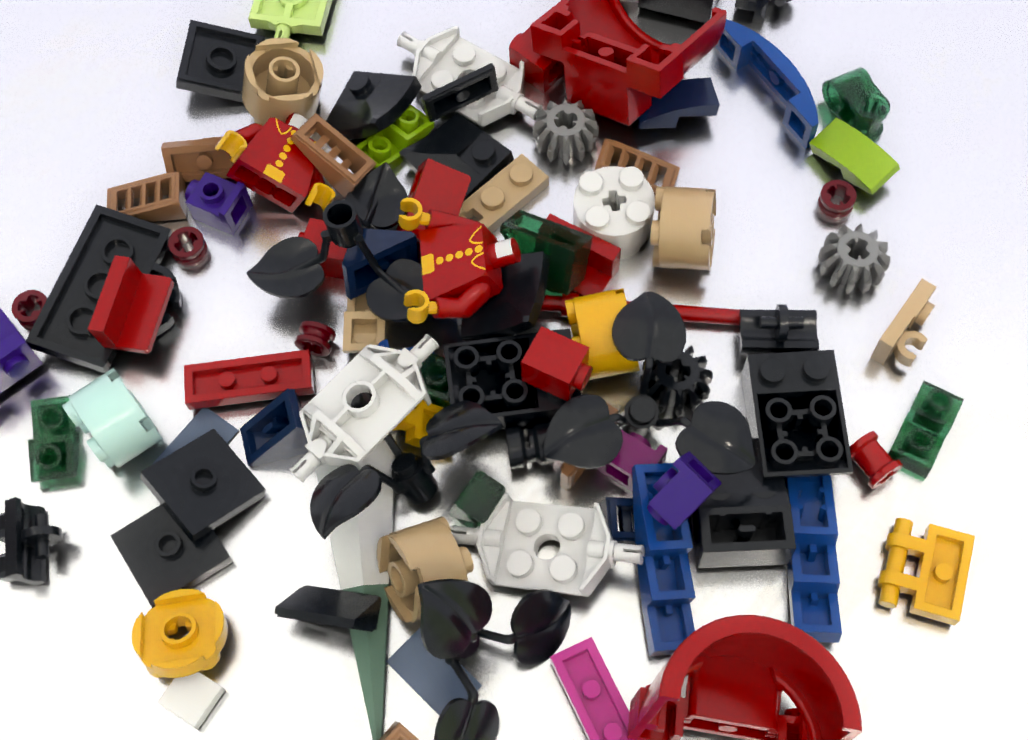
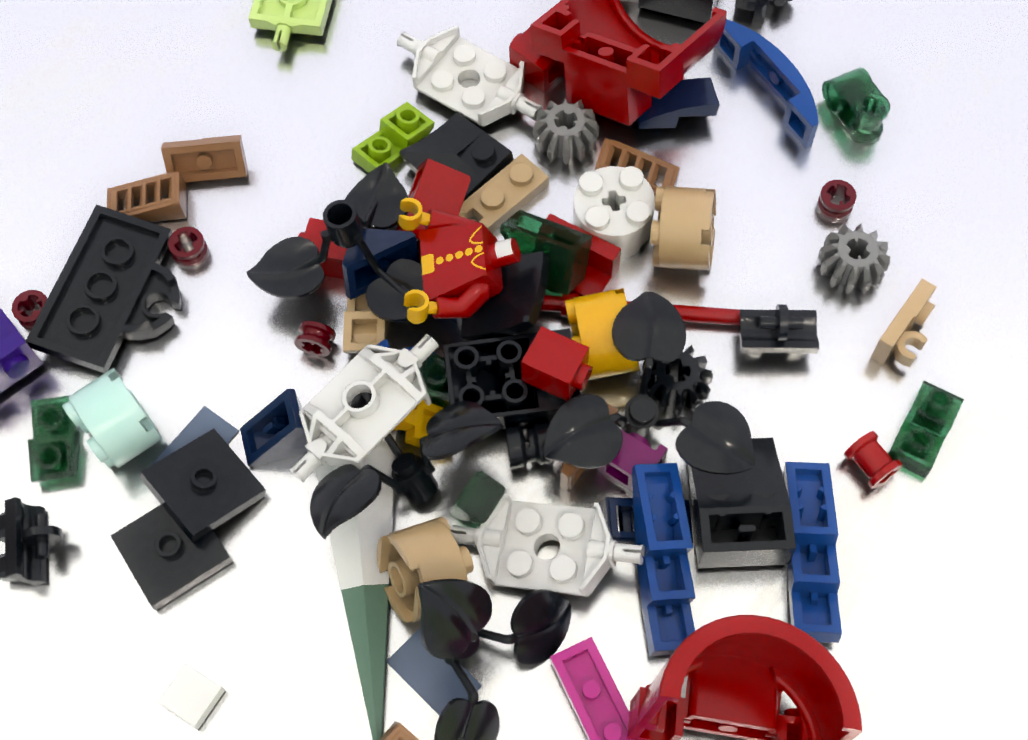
(130, 307): red panel -> none
(187, 655): yellow plate -> none
(215, 60): black plate -> none
(218, 202): dark purple brick -> none
(247, 379): red plate -> none
(274, 165): red torso -> none
(281, 81): tan brick -> none
(326, 163): medium nougat slope -> none
(332, 608): black slope -> none
(372, 103): black plate -> none
(459, 93): black slope -> none
(682, 491): dark purple brick -> none
(796, 414): black slope -> none
(855, 154): lime slope -> none
(940, 575): yellow plate -> none

